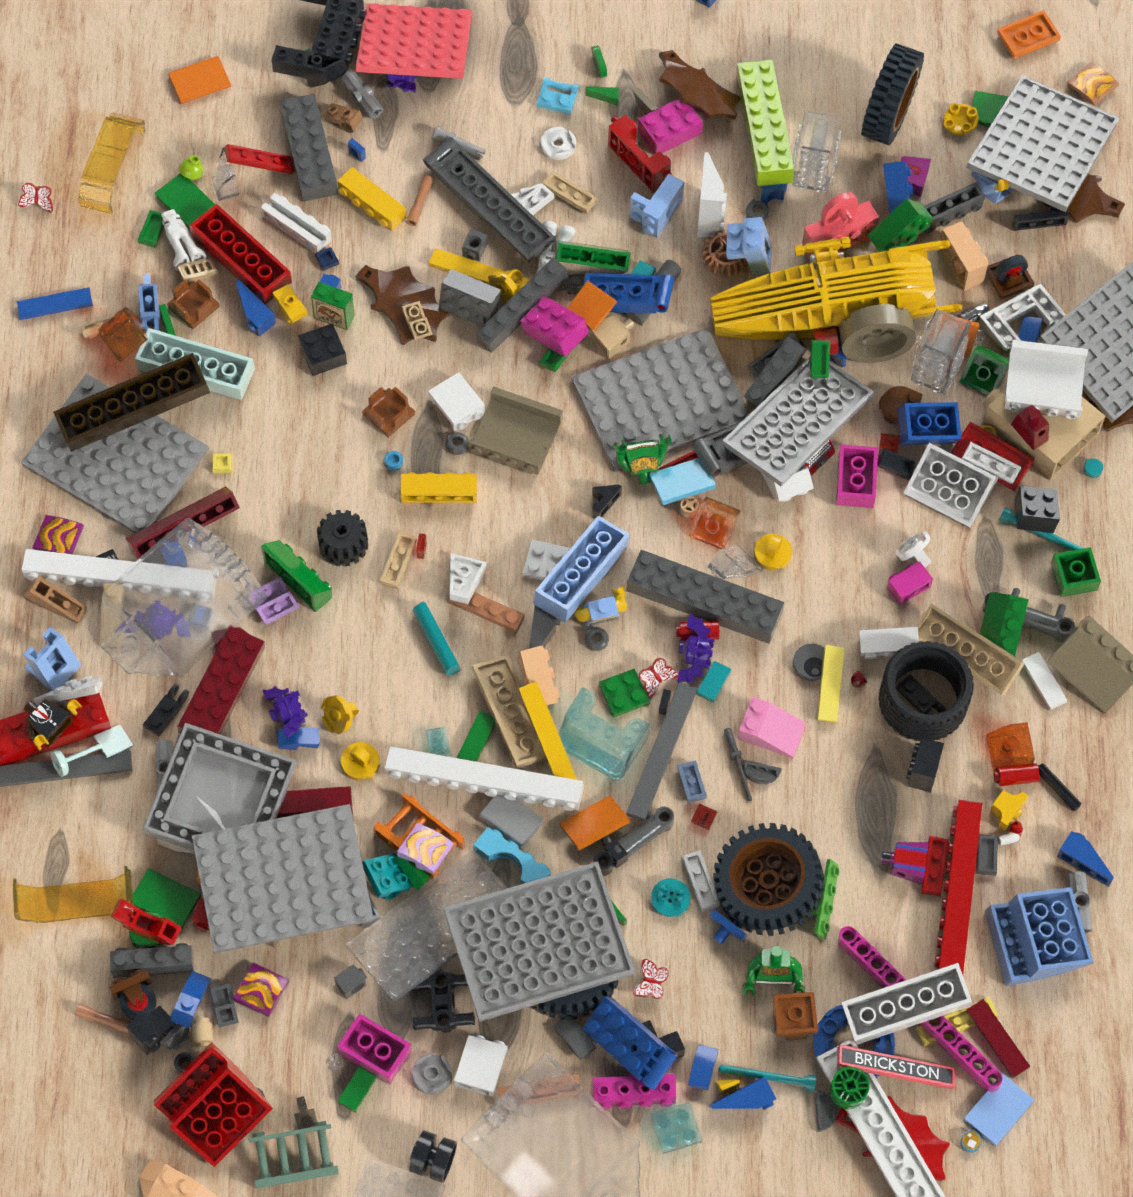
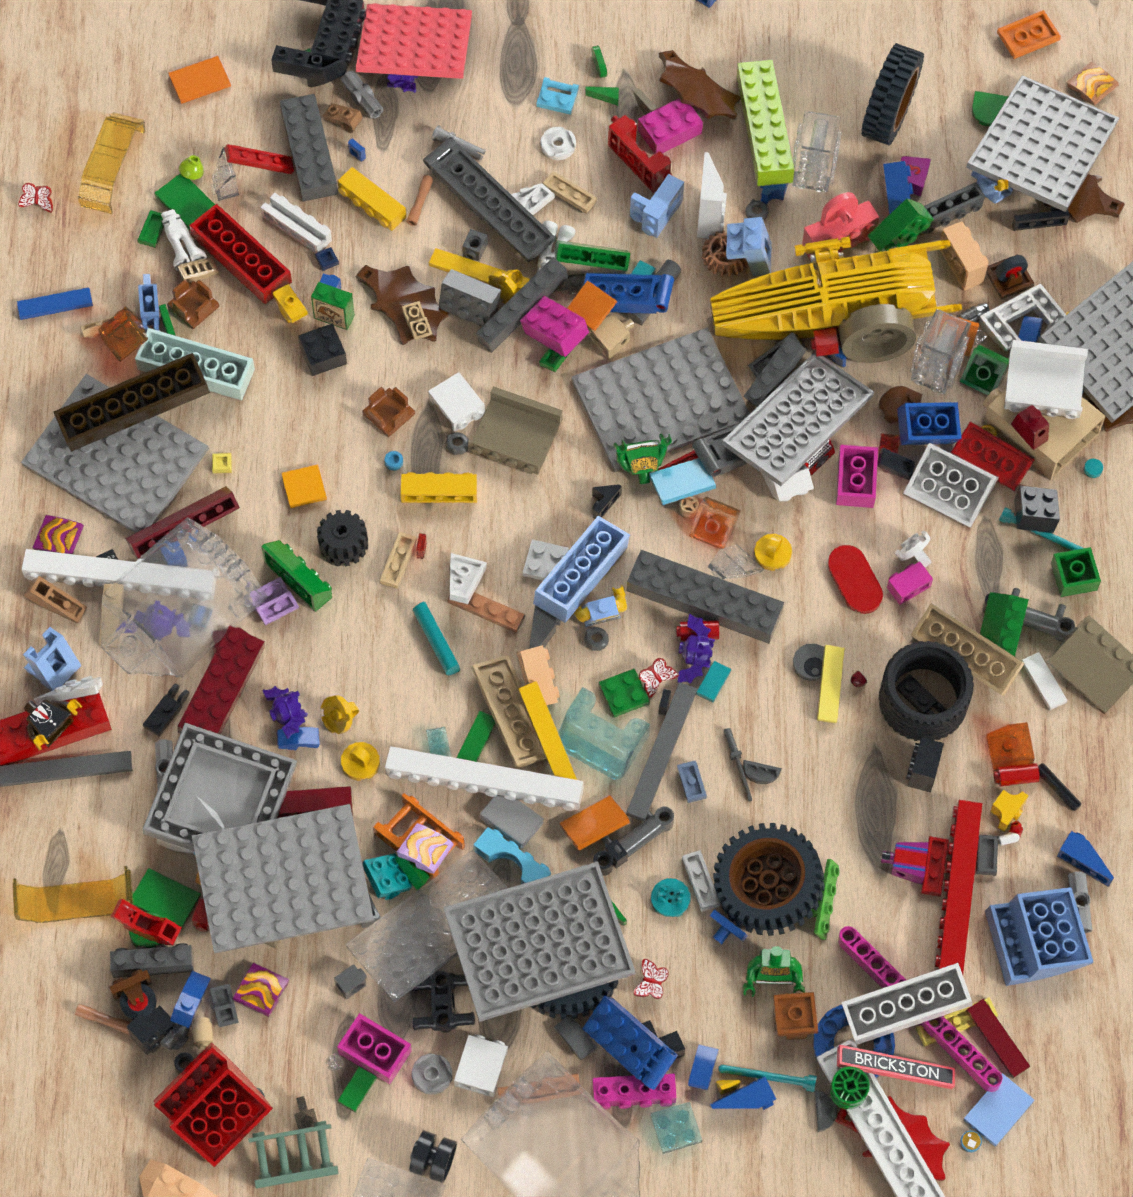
(110, 741): light aqua piece -> none
(257, 314): blue slope -> none
(304, 486): none -> light orange tile
(704, 816): clear red tile -> none
(771, 728): bright pink slope -> none
(819, 359): green tile -> none
(855, 579): none -> red tile
(886, 641): white brick -> none
(960, 119): yellow dish -> none
(991, 463): white tile -> none

